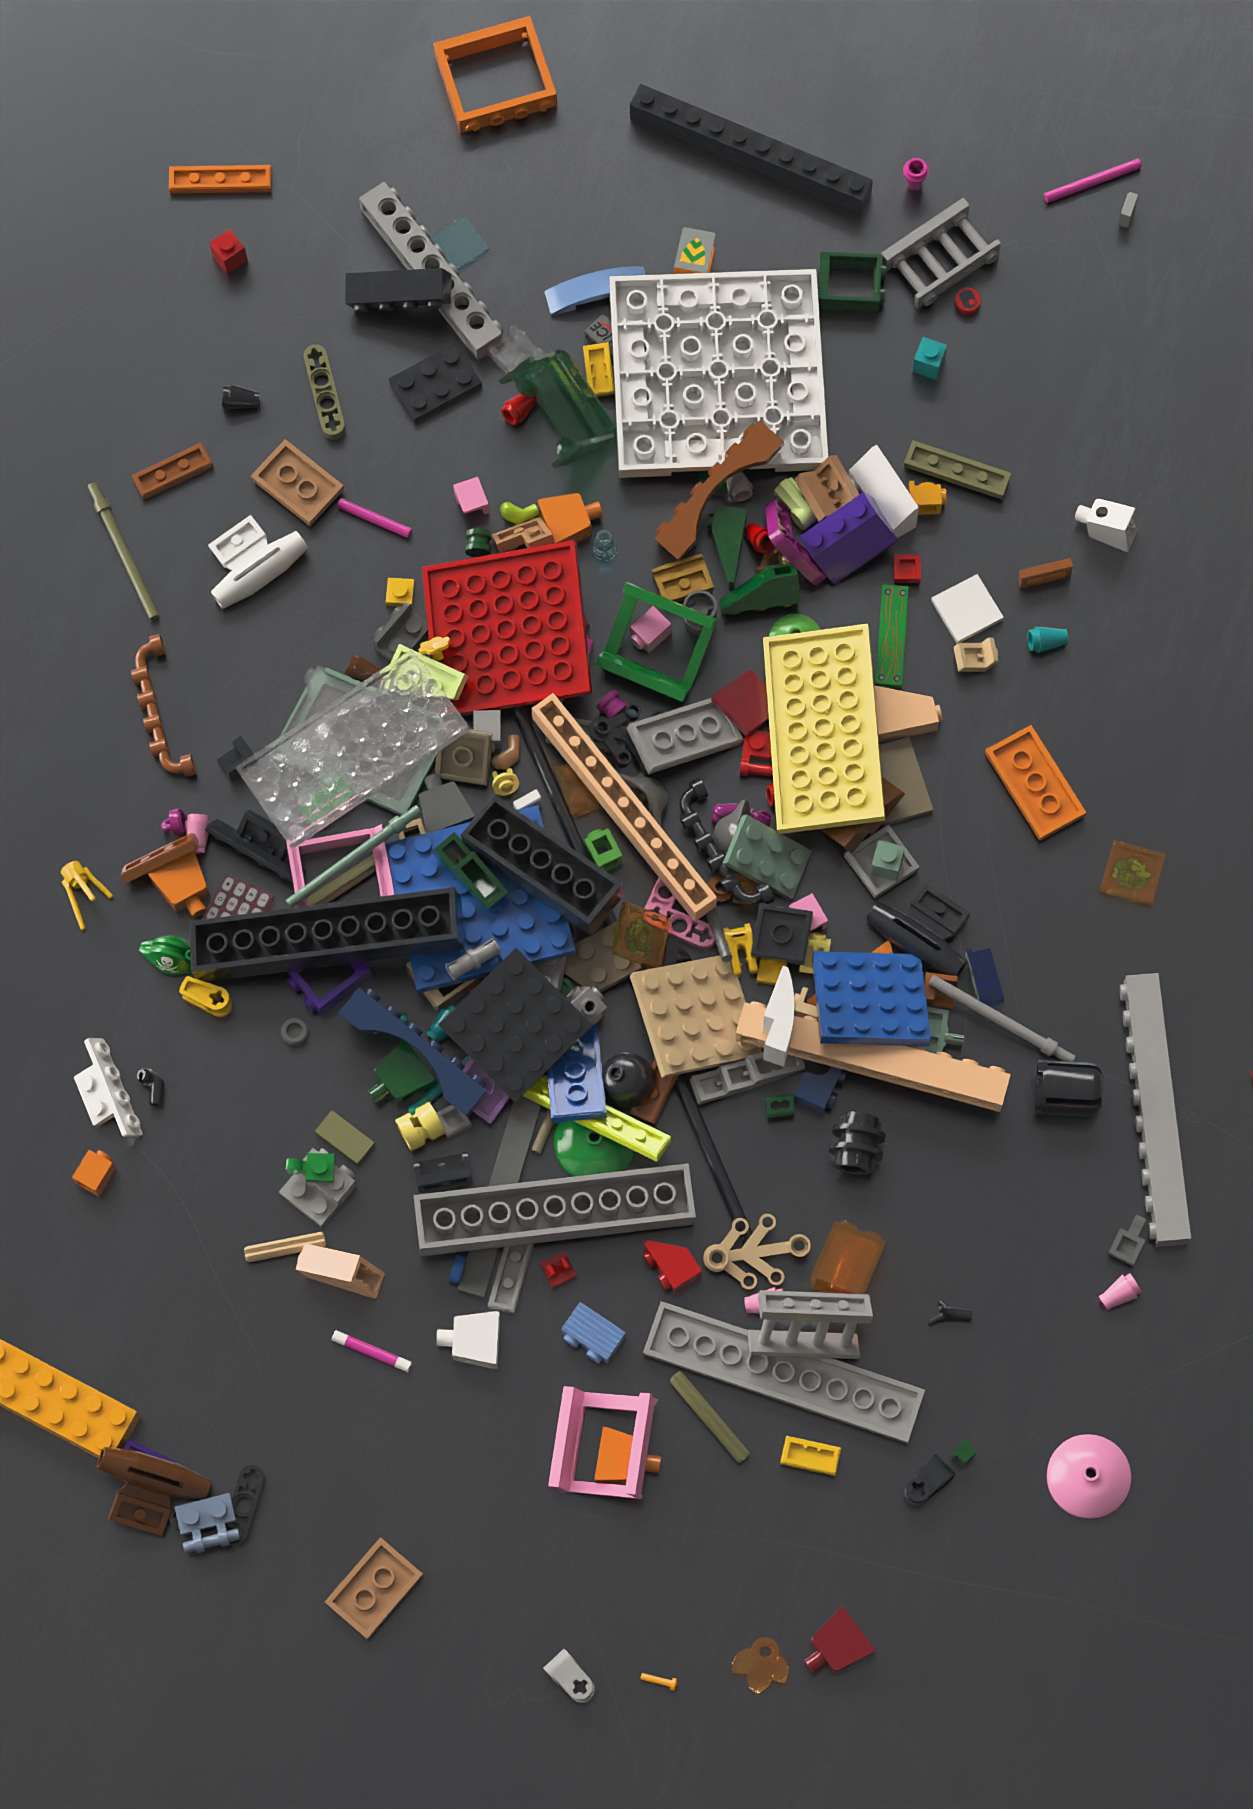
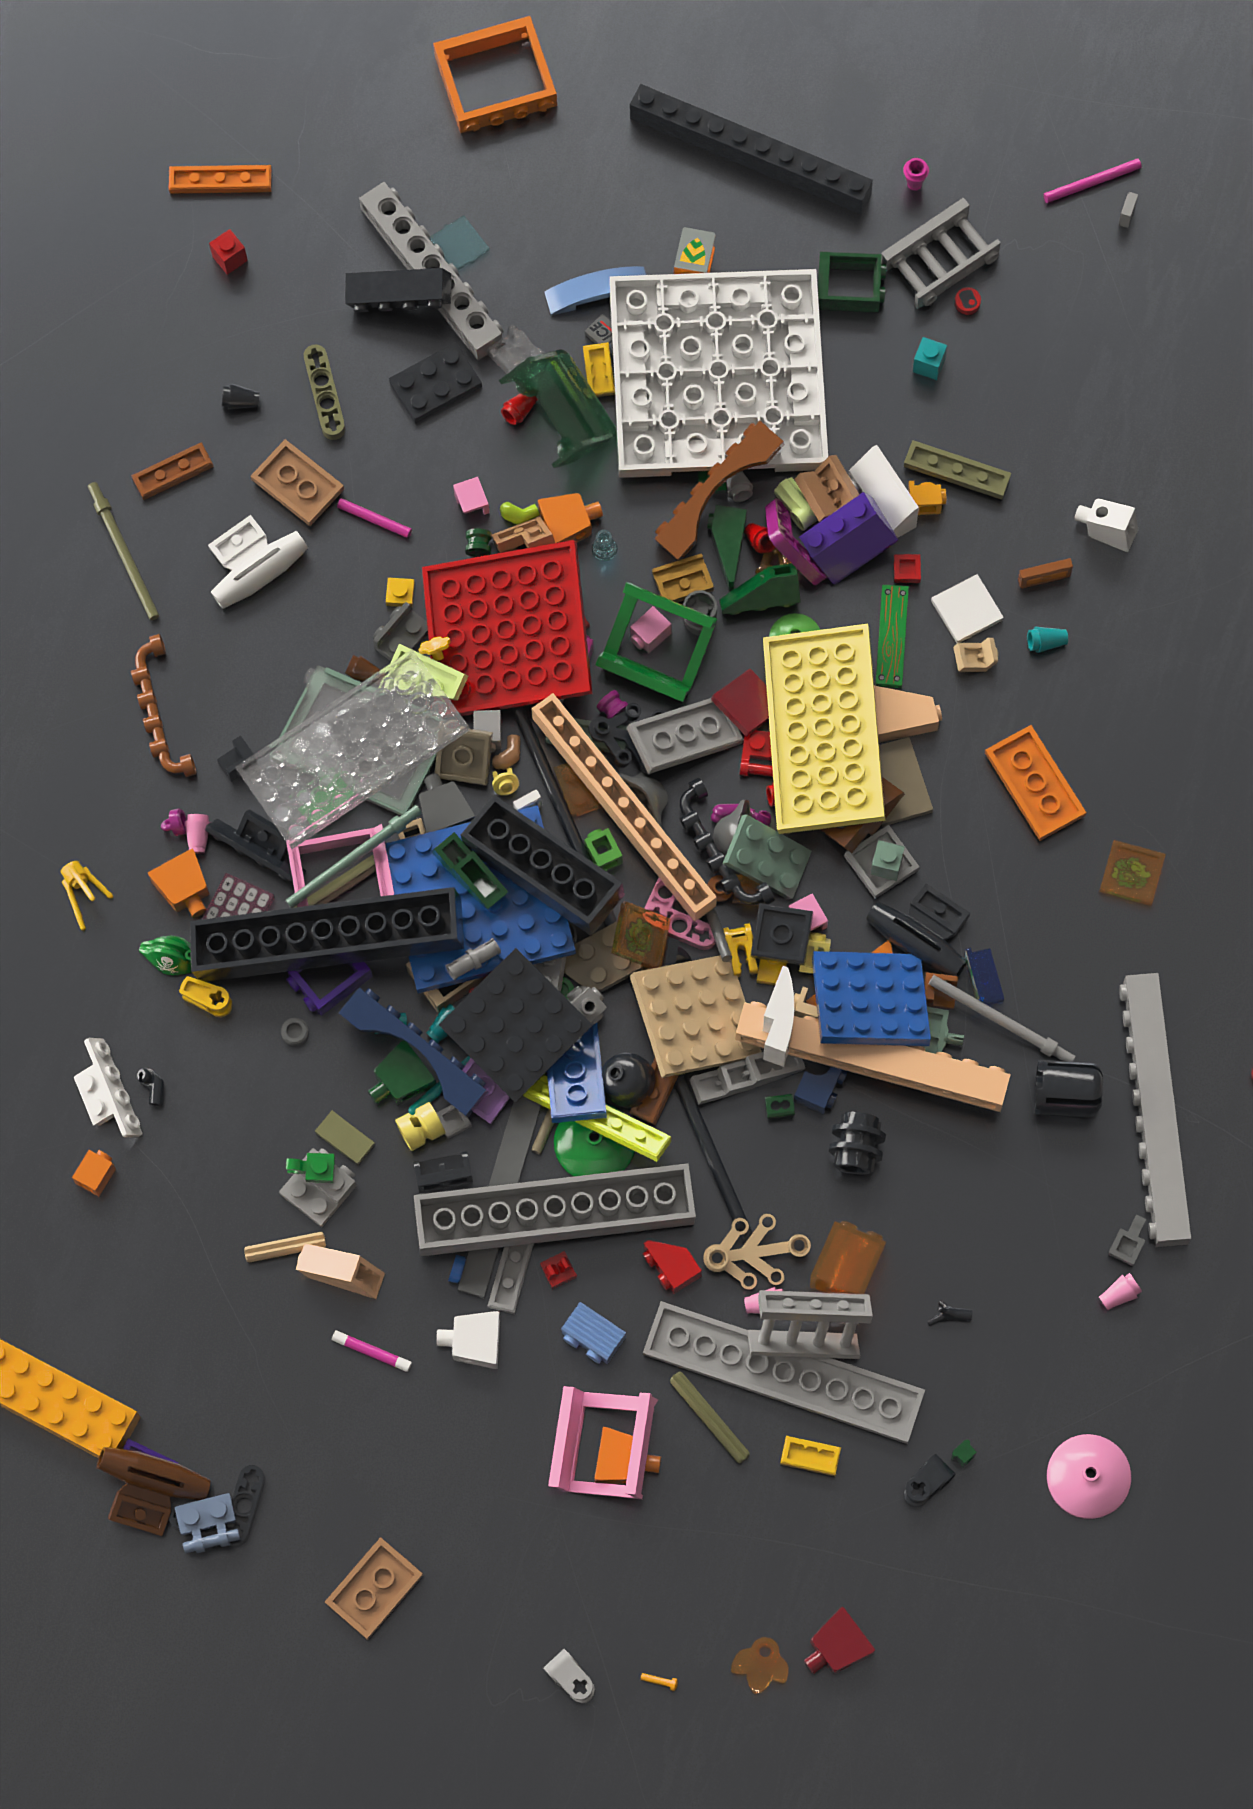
(159, 857): dark orange tile -> none

